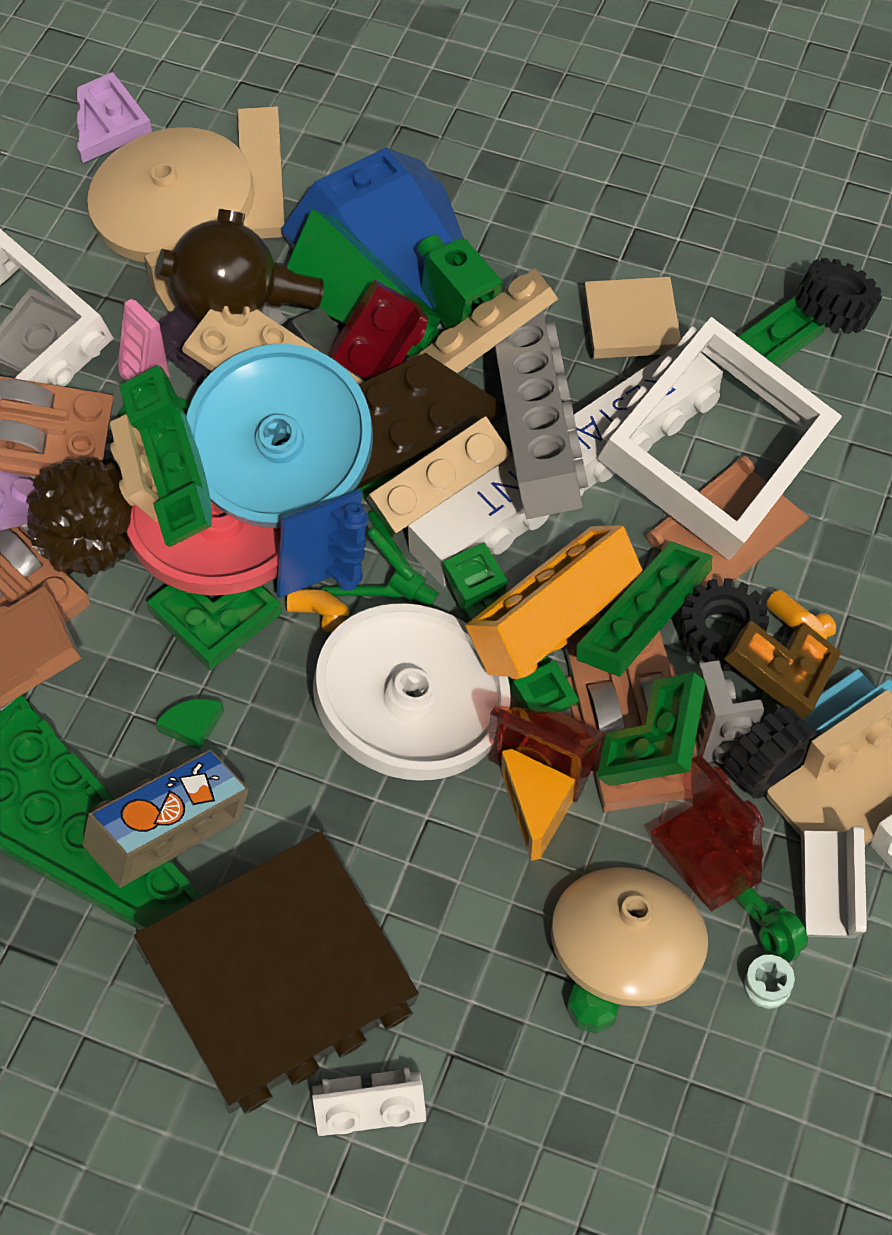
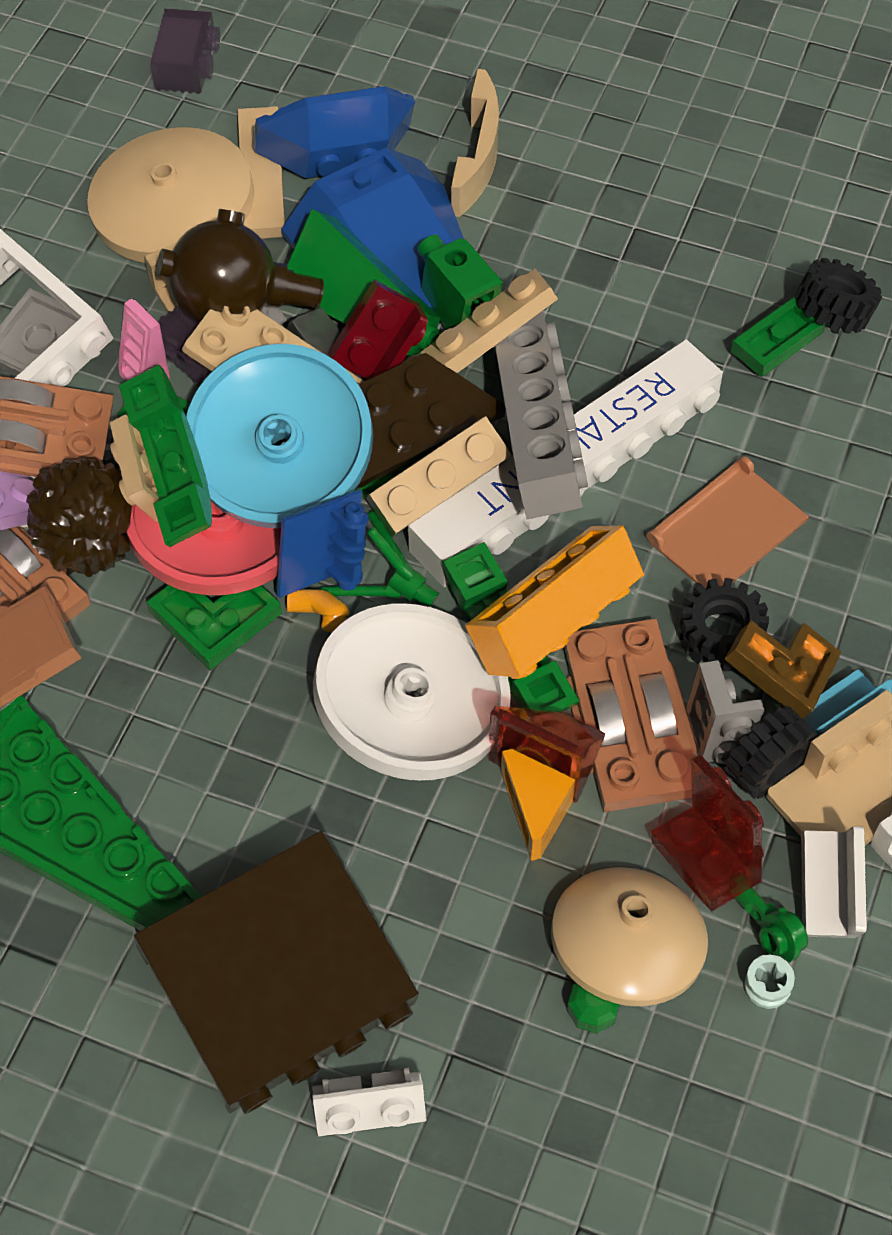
(107, 117): lavender wing -> none
(164, 817): brick -> none
(184, 50): none -> clear purple brick
(191, 721): green tile -> none
(333, 129): none -> blue wedge
(474, 173): none -> tan slope
(631, 317): tan tile -> none
(644, 608): green plate -> none
(664, 742): green plate -> none
(675, 494): white window -> none
(795, 614): light orange arm -> none

